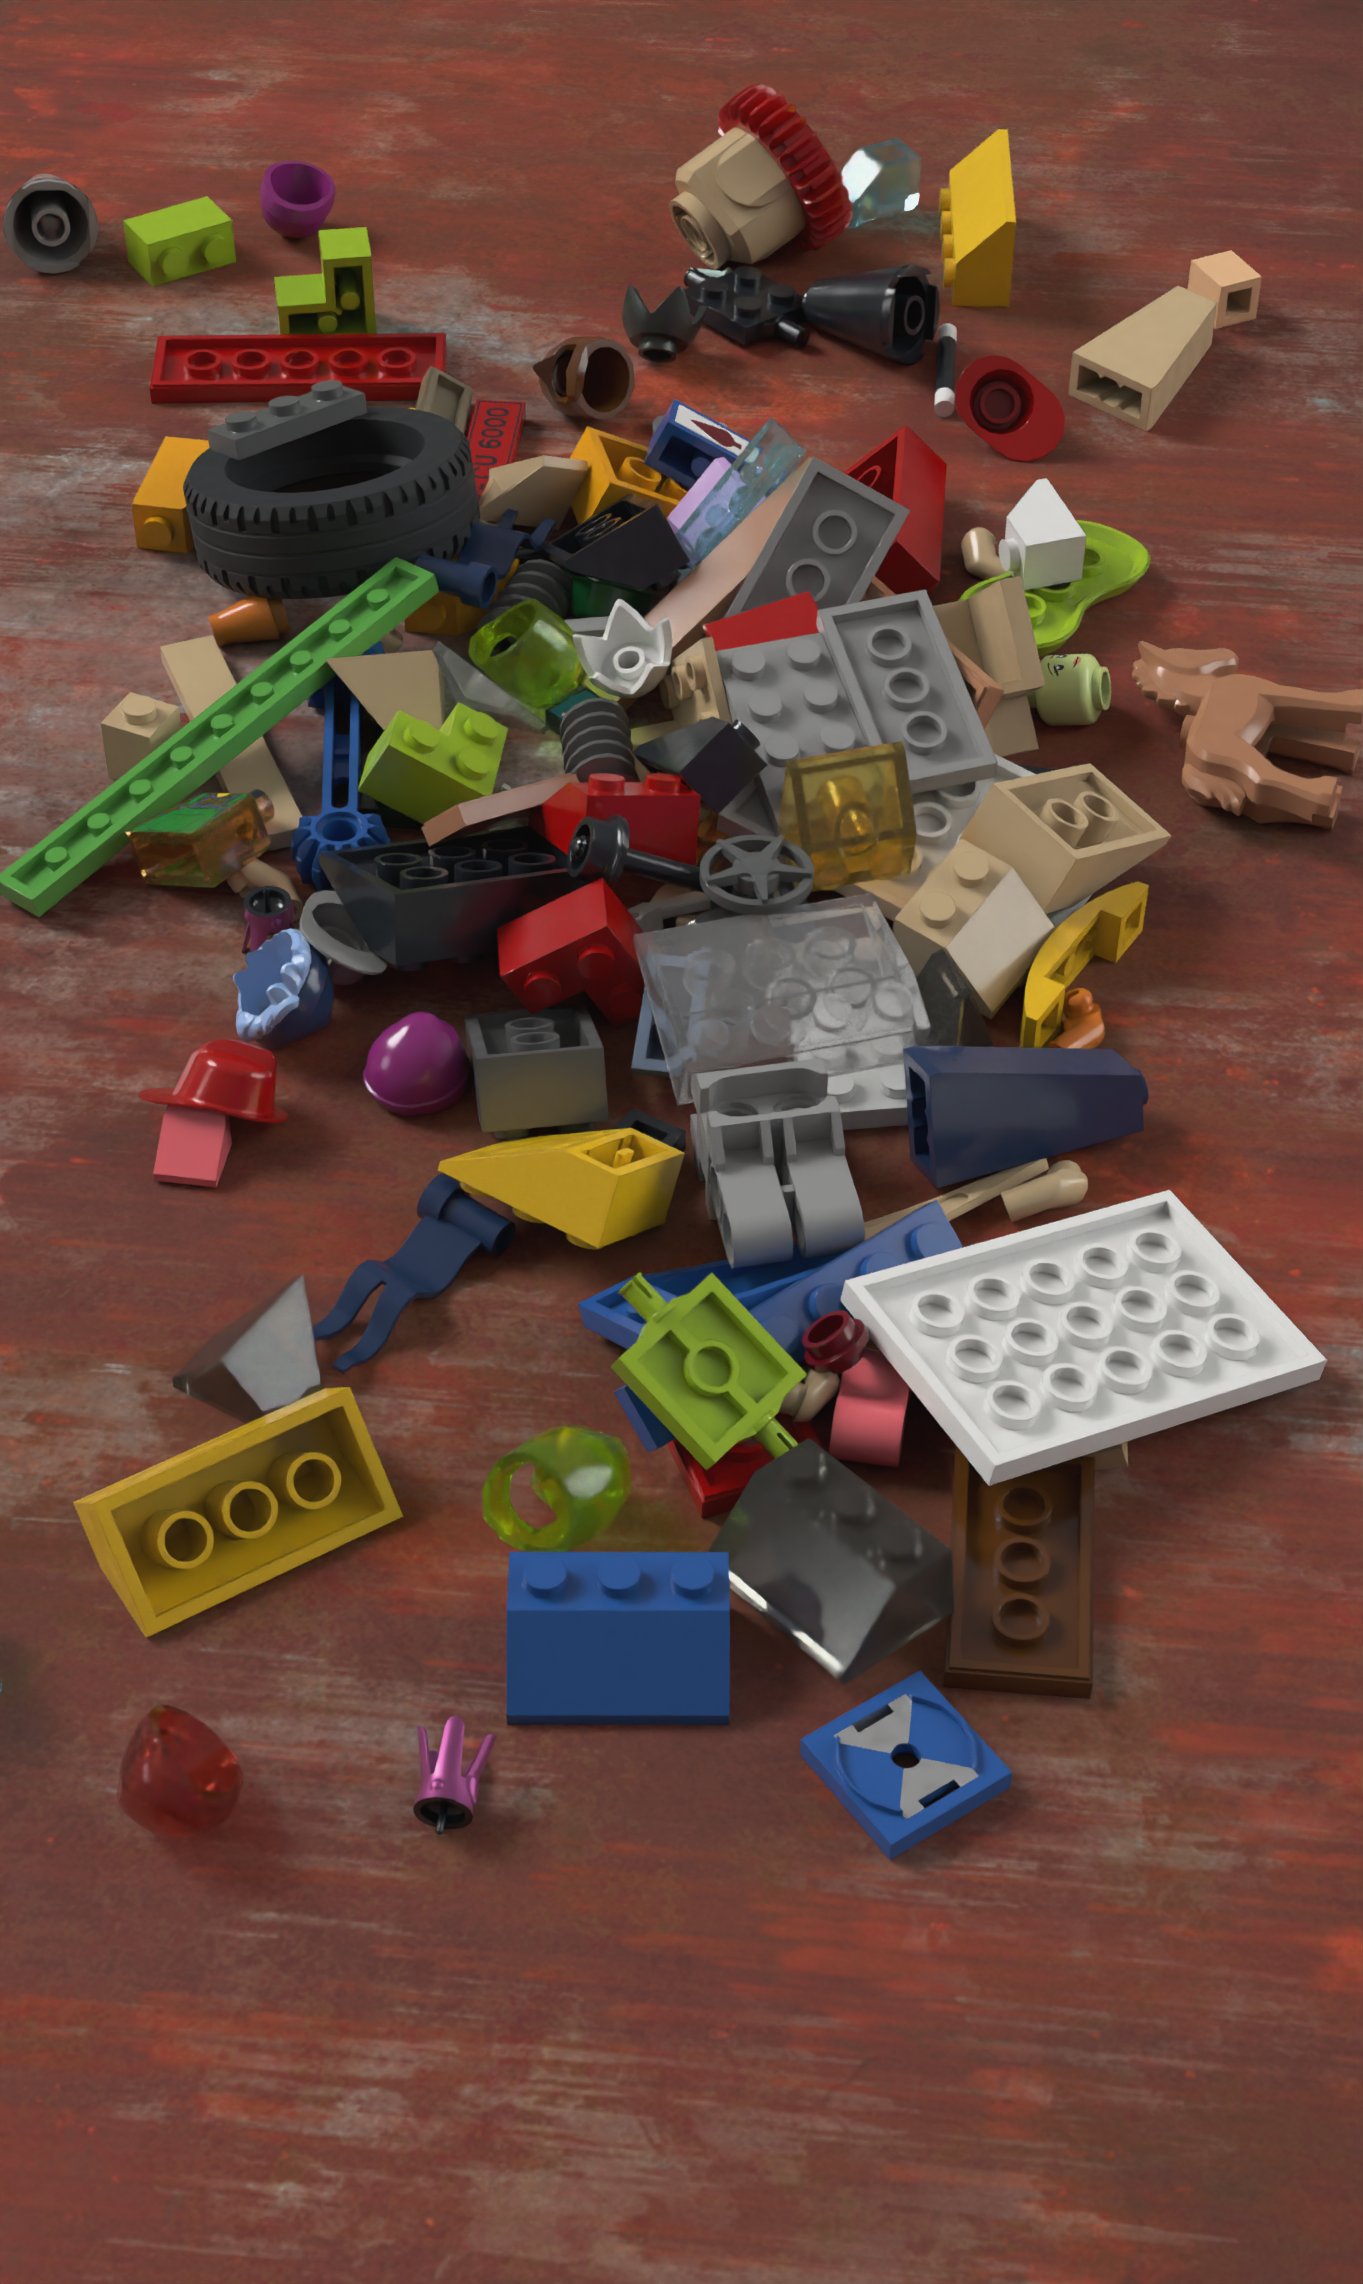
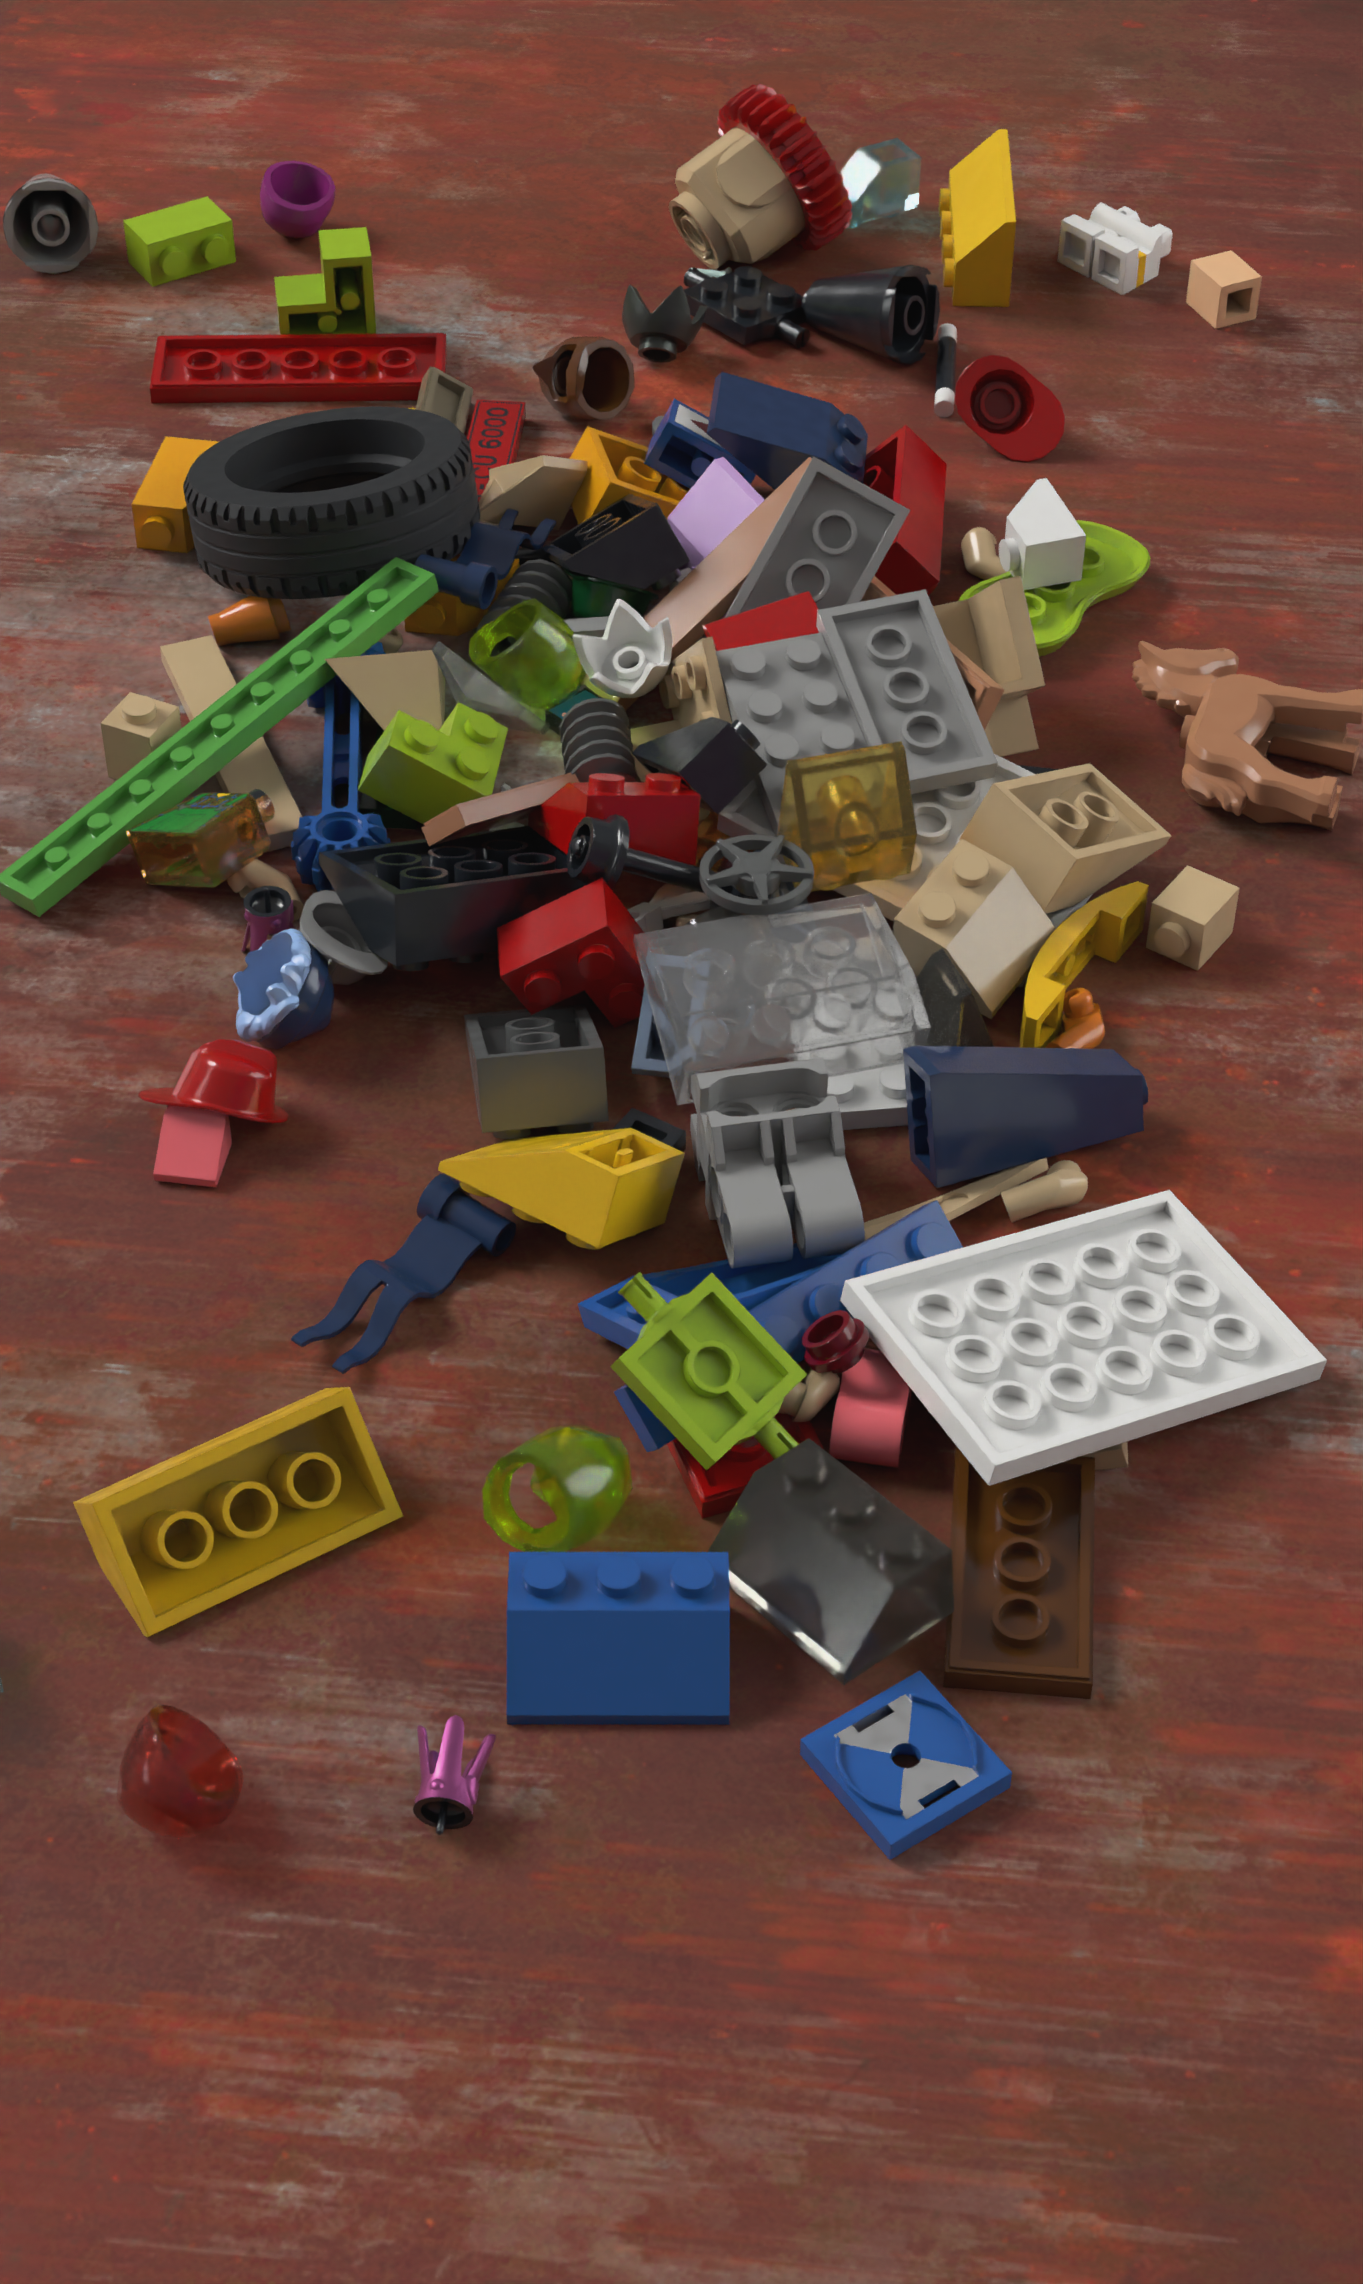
(258, 1359): clear smoke slope -> none
(286, 420): dark grey plate -> none
(417, 1066): magenta hat -> none
(743, 487): clear light blue plate -> none
(780, 429): none -> dark blue slope
(1073, 690): yellowish green head -> none
(1113, 247): none -> white hips
(1144, 358): tan slope -> none
(1192, 917): none -> tan brick

